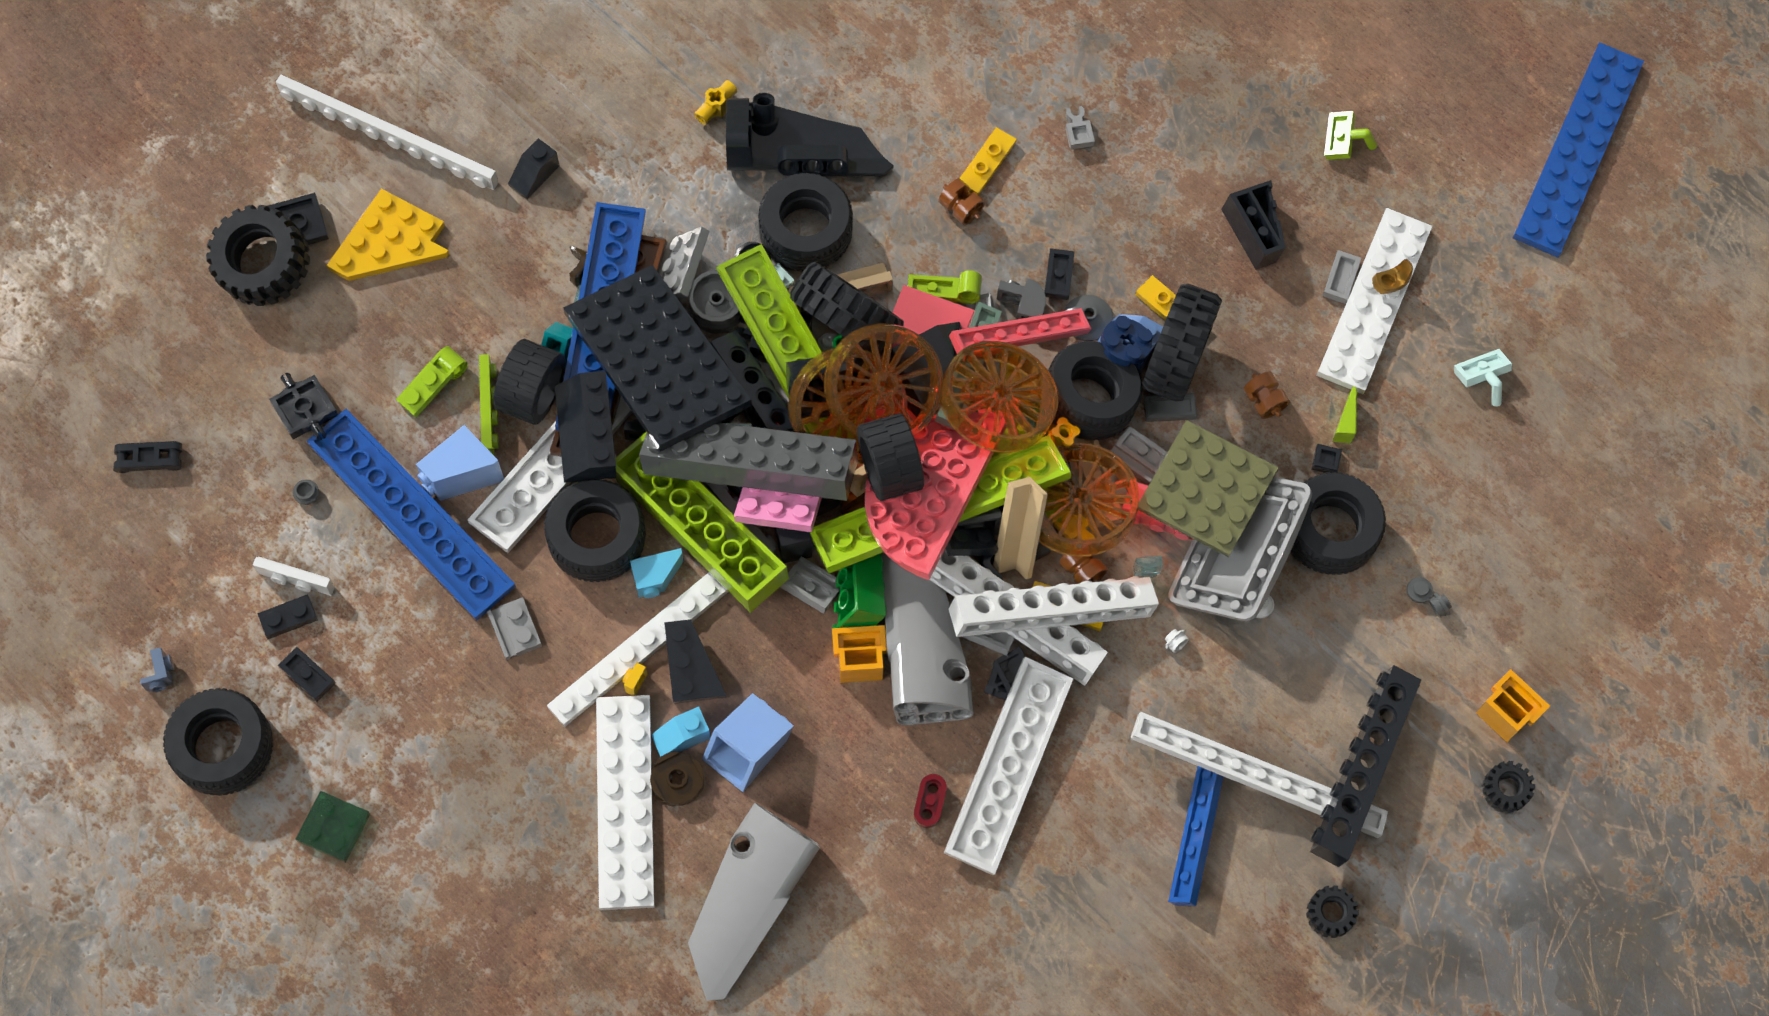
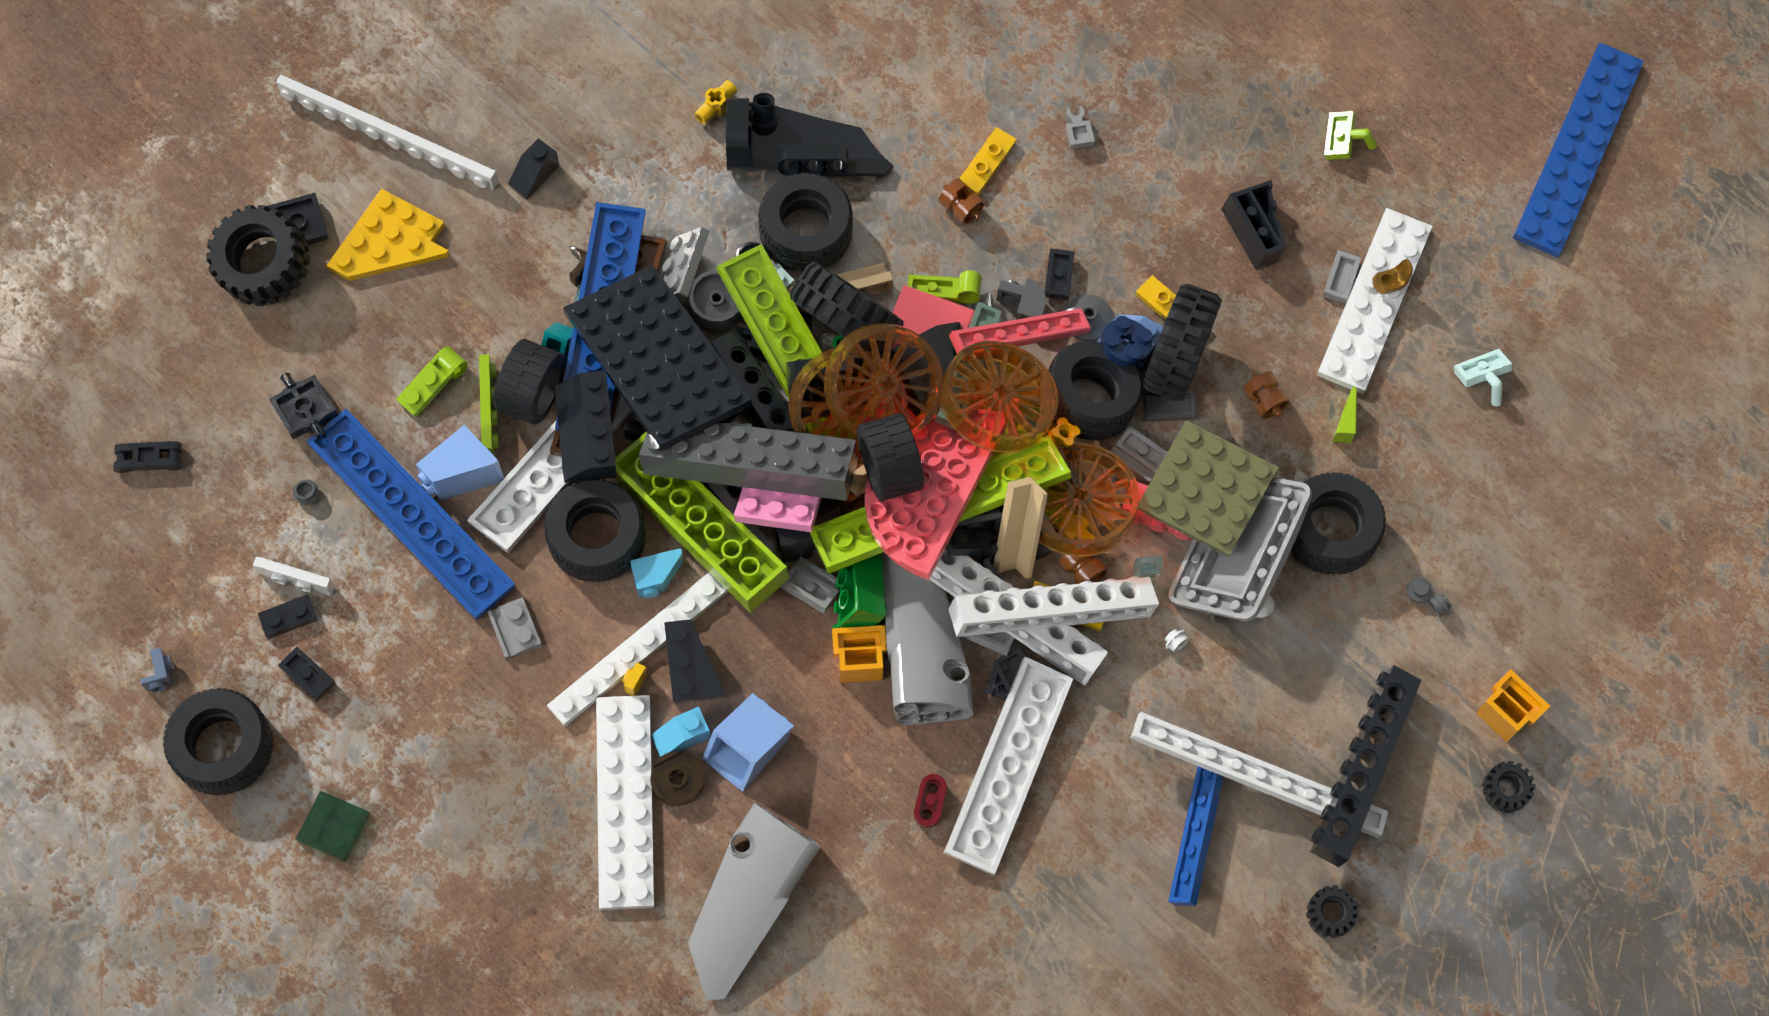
(1326, 459): black tile -> none

